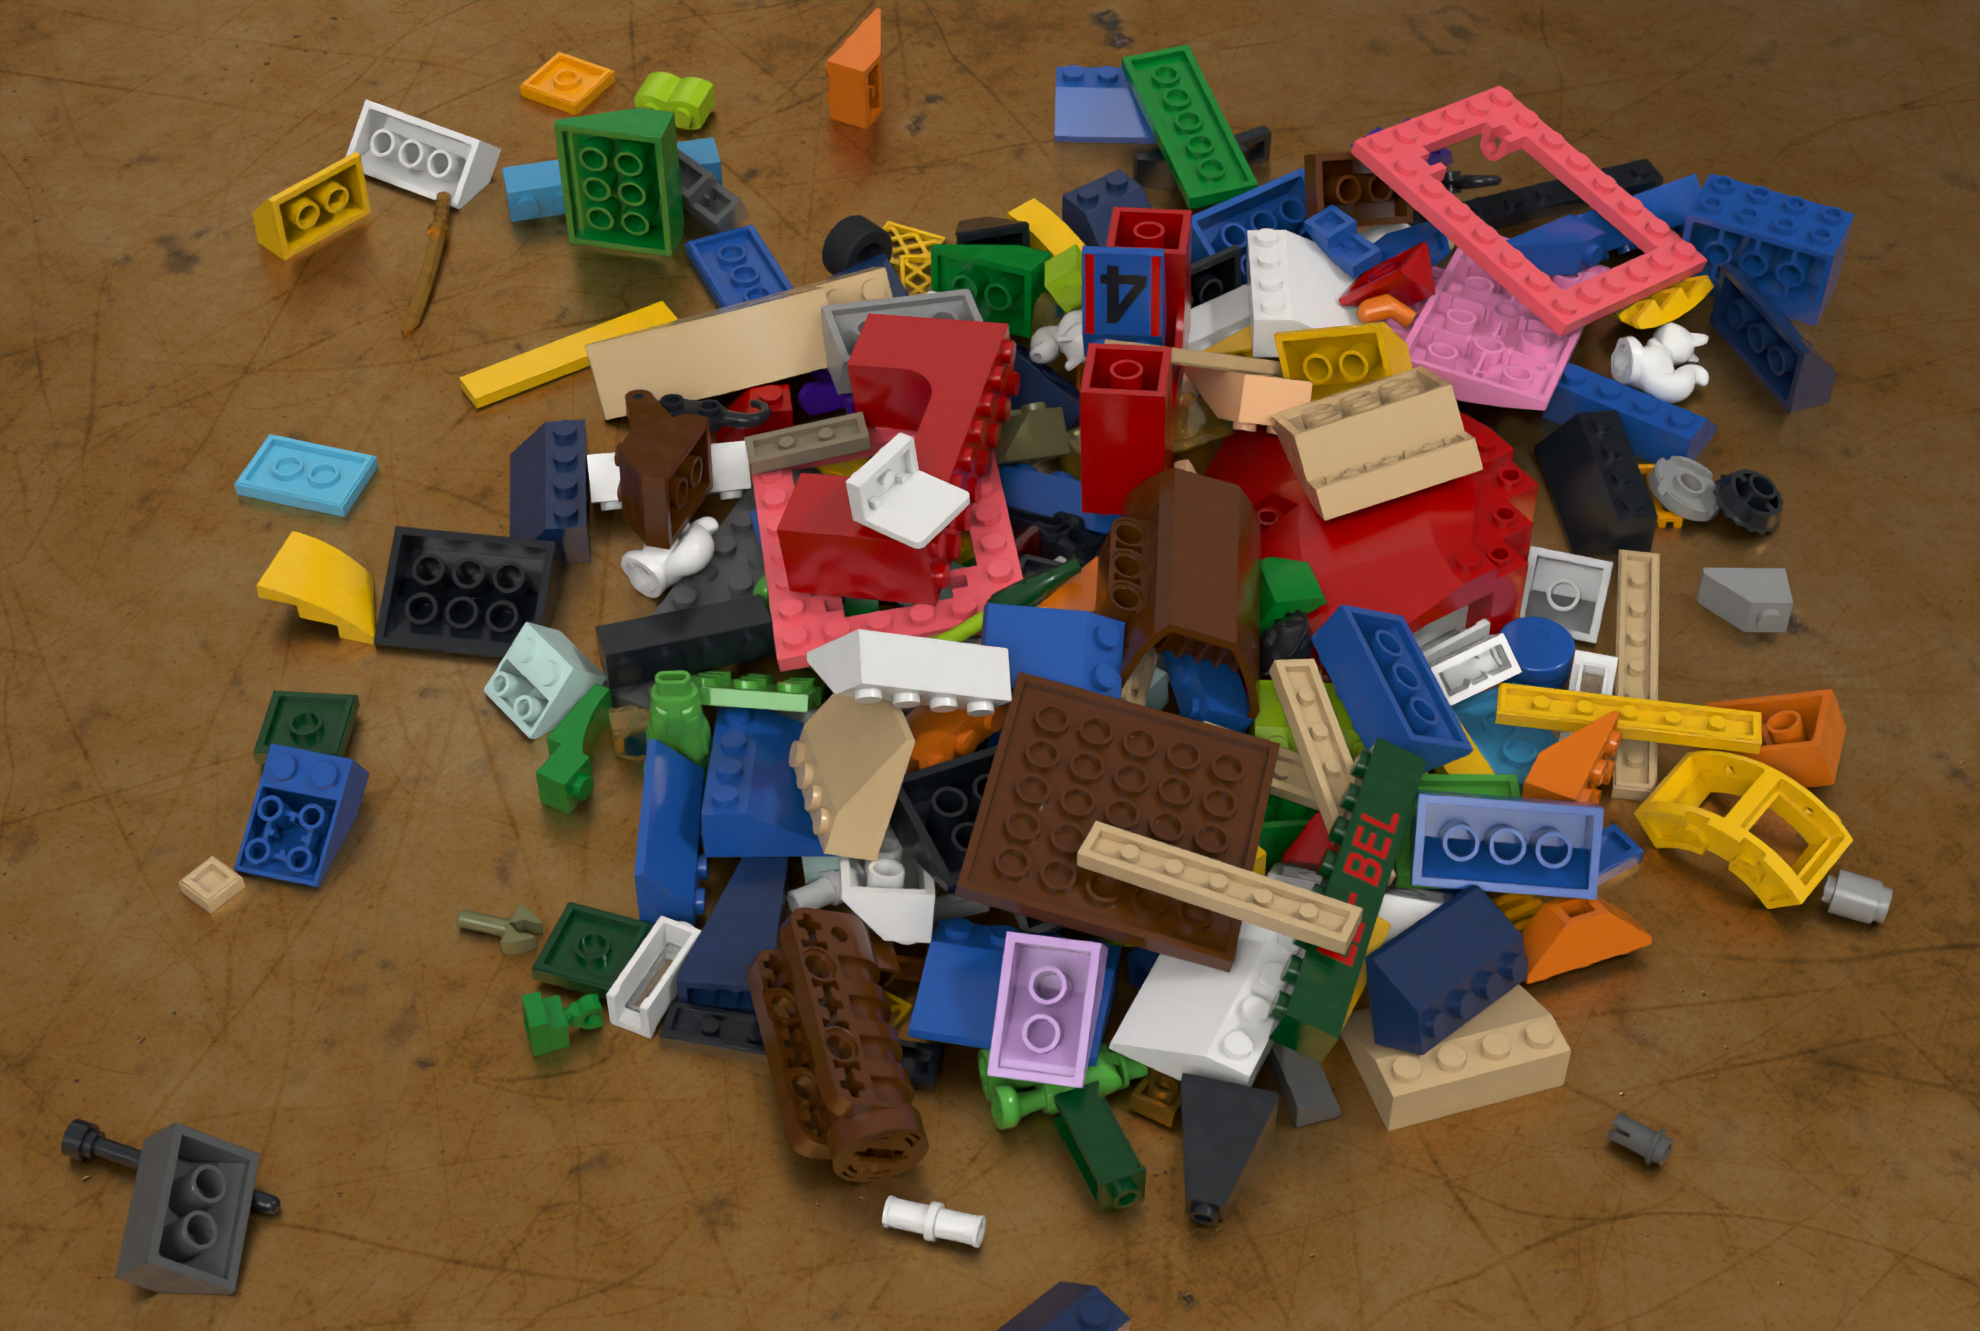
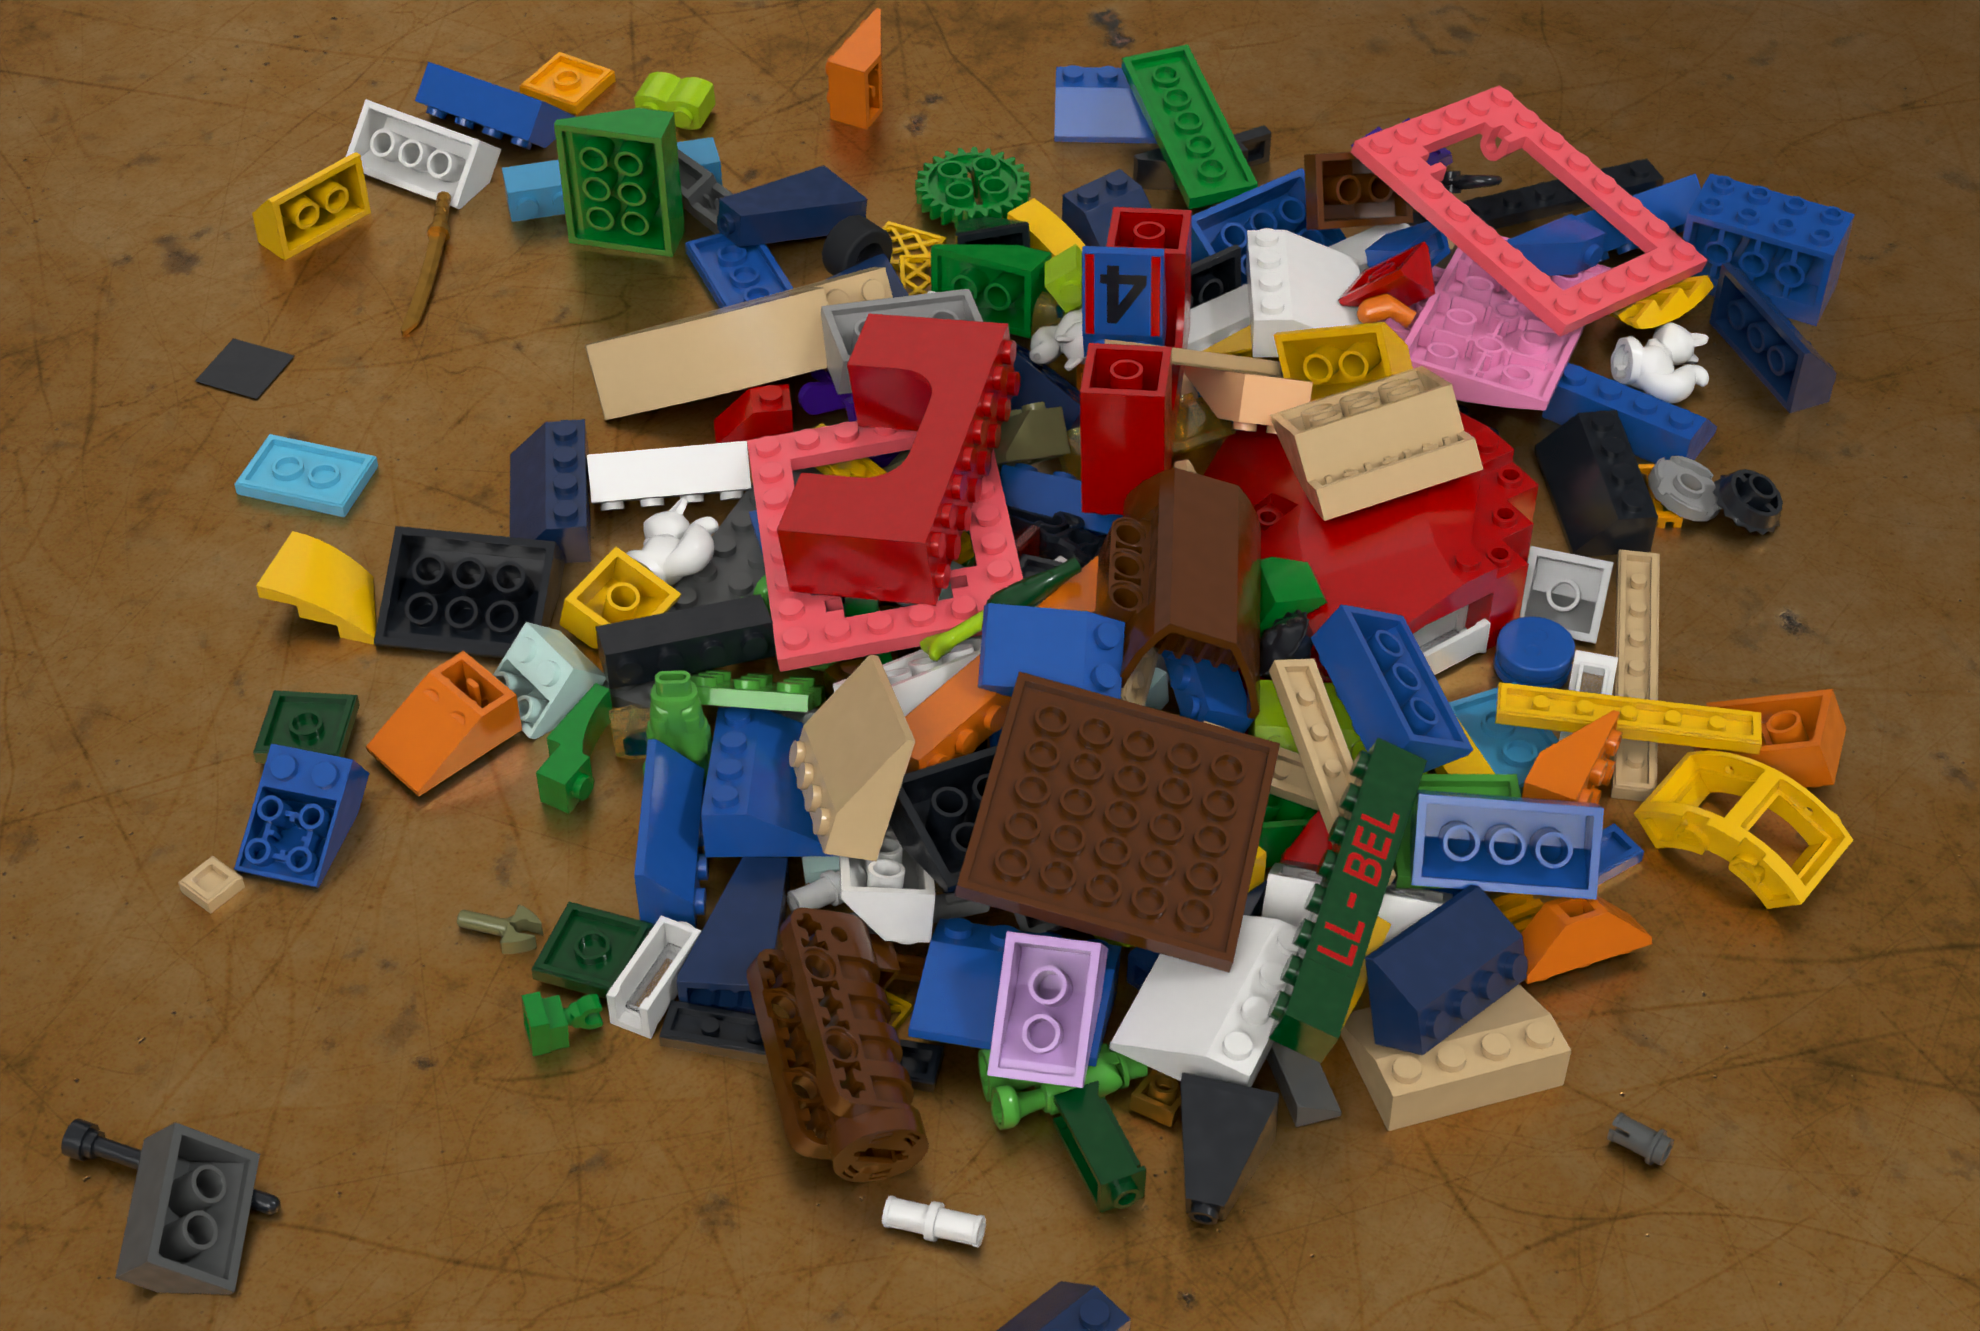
(244, 368): none -> black sticker
(446, 724): none -> orange slope
(488, 105): none -> blue slope
(555, 358): yellow tile -> none
(615, 593): none -> yellow slope
(669, 460): reddish brown slope -> none
(789, 208): none -> dark blue slope
(807, 443): dark tan plate -> none
(901, 499): white bracket -> none
(915, 671): white slope -> none
(949, 193): none -> green gear
(1220, 887): tan plate -> none
(1339, 240): blue slope -> none
(1475, 667): white torso -> none
(1747, 597): light grey slope -> none
(1856, 897): light grey brick -> none

